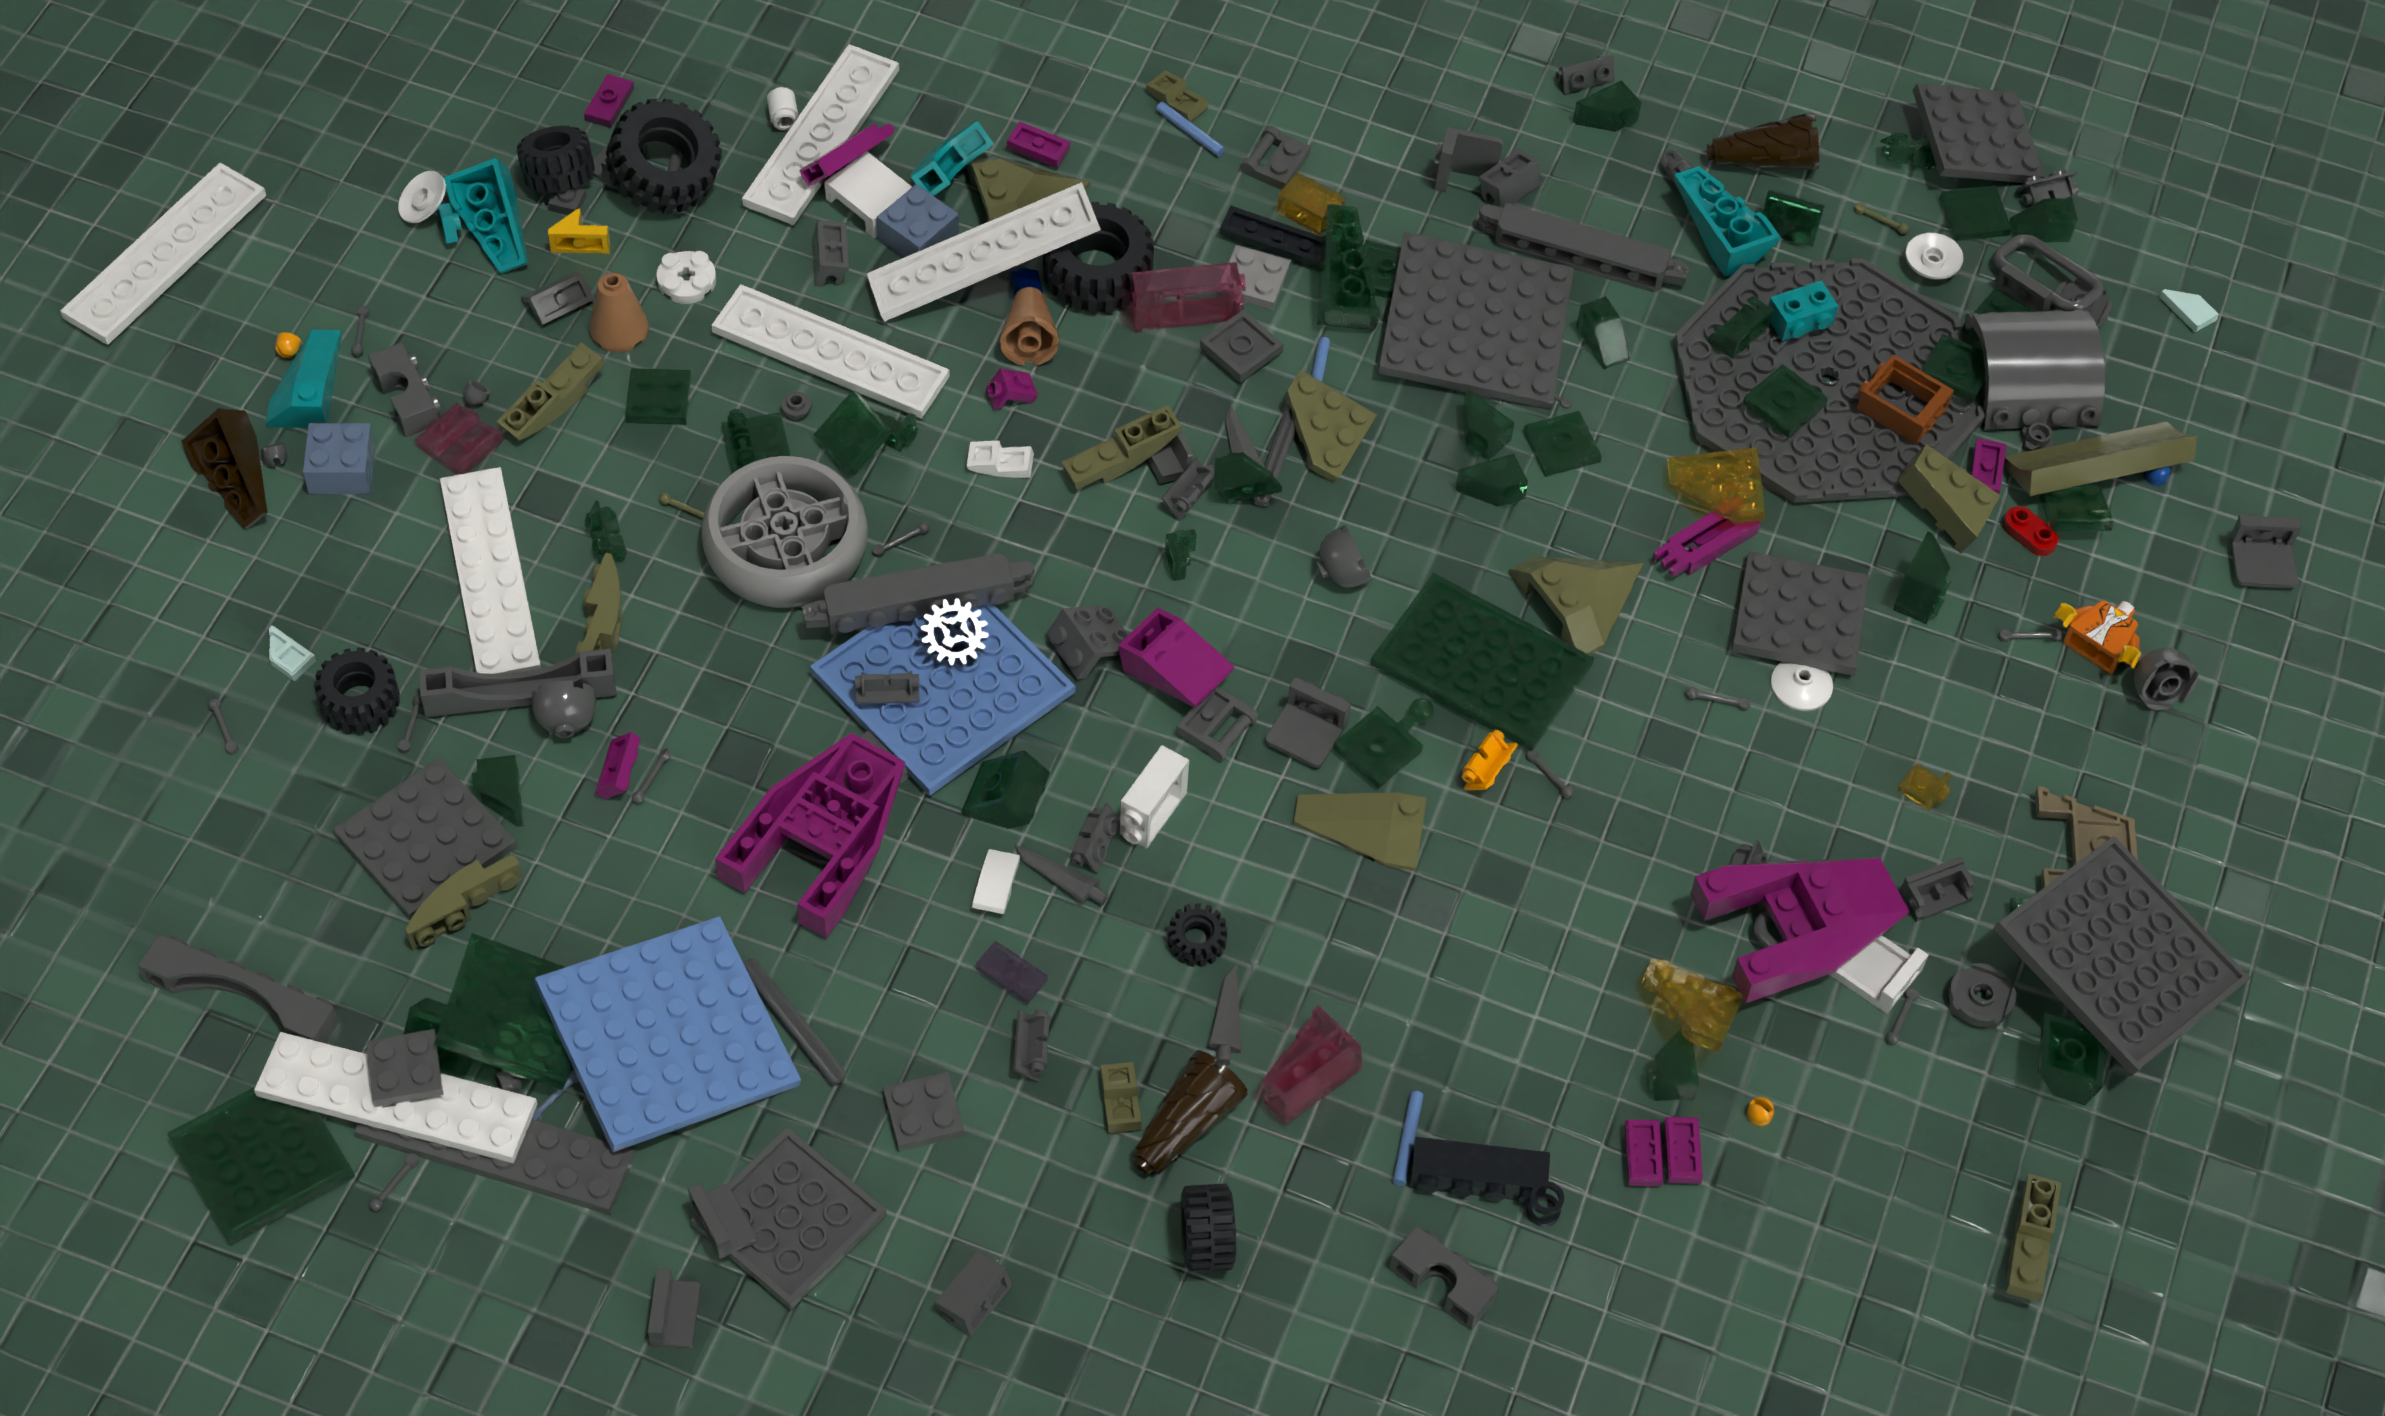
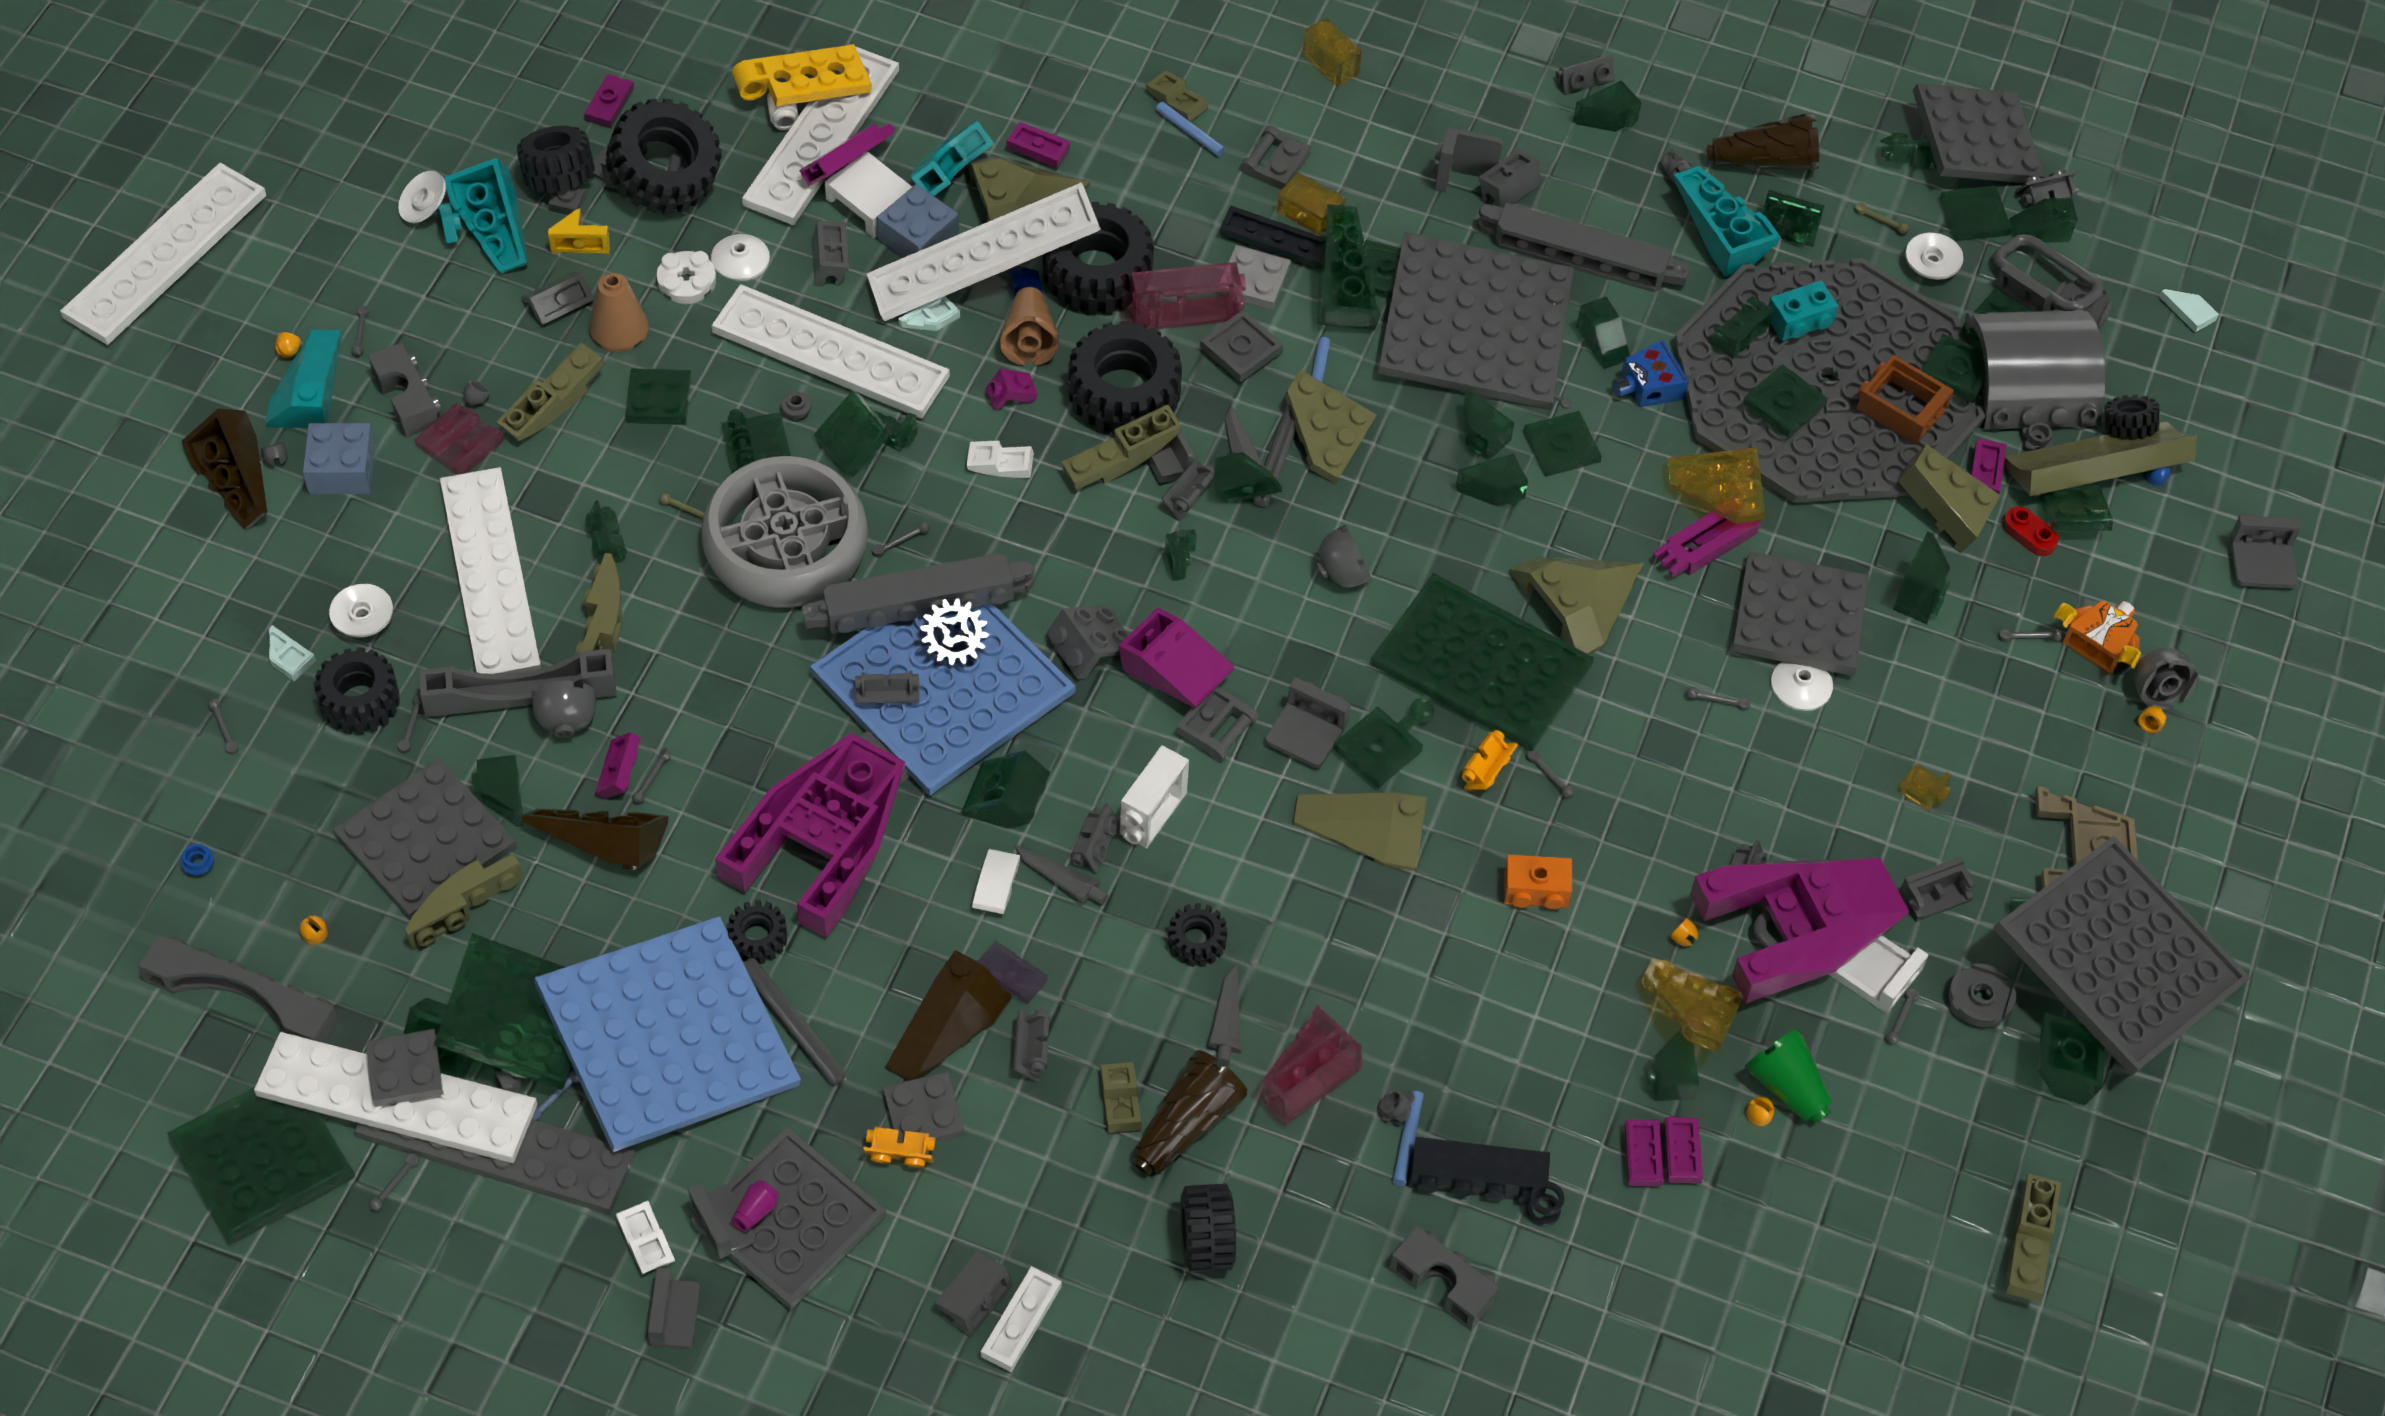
(193, 853): none -> blue plate
(308, 934): none -> light orange hinge
(358, 601): none -> white dish
(618, 840): none -> dark brown wedge
(645, 1237): none -> white slope
(740, 257): none -> white dish
(755, 1204): none -> magenta cone
(757, 74): none -> yellow hinge
(758, 915): none -> black tyre
(913, 1149): none -> light orange hinge
(931, 315): none -> light aqua tile
(953, 1011): none -> dark brown wedge
(1021, 1319): none -> white plate
(1117, 349): none -> black tyre
(1332, 52): none -> clear yellow brick
(1396, 1105): none -> dark grey plate
(1538, 881): none -> orange brick
(1652, 377): none -> blue torso
(1683, 931): none -> light orange hinge
(1792, 1076): none -> green cone
(2132, 416): none -> black tyre
(2155, 724): none -> light orange hinge

